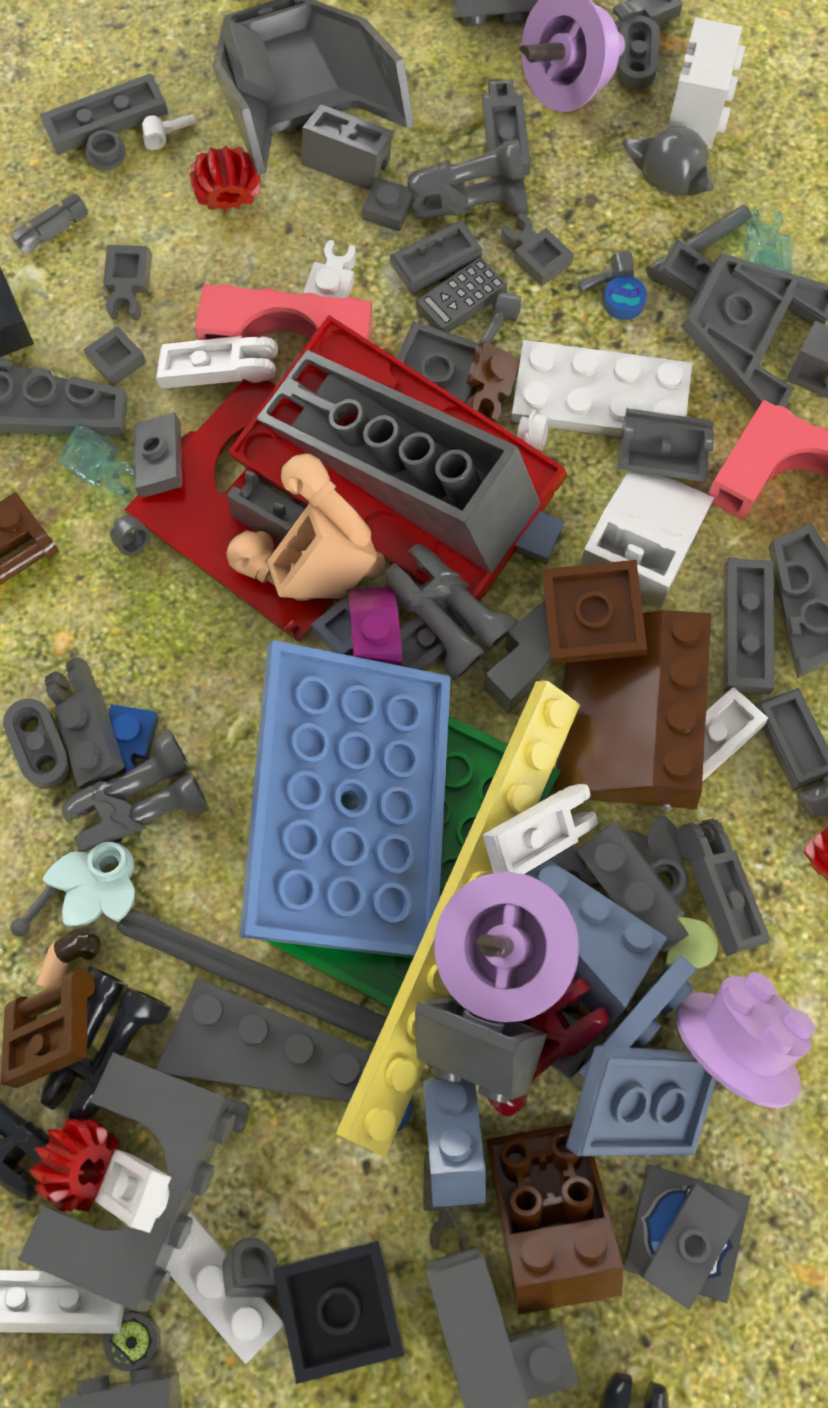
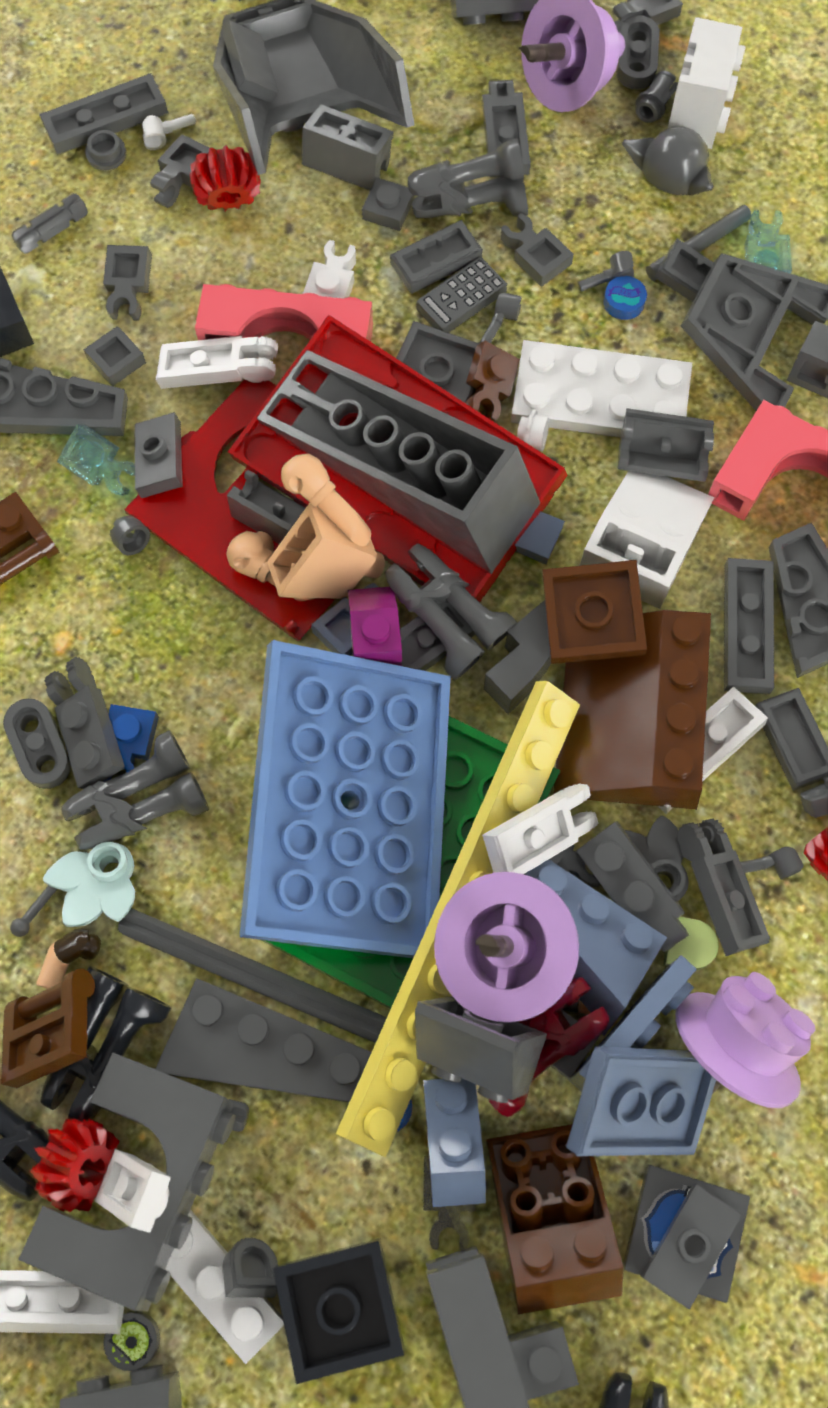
(175, 169): none -> dark grey plate
(651, 103): none -> dark grey pin
(785, 861): none -> dark grey hand

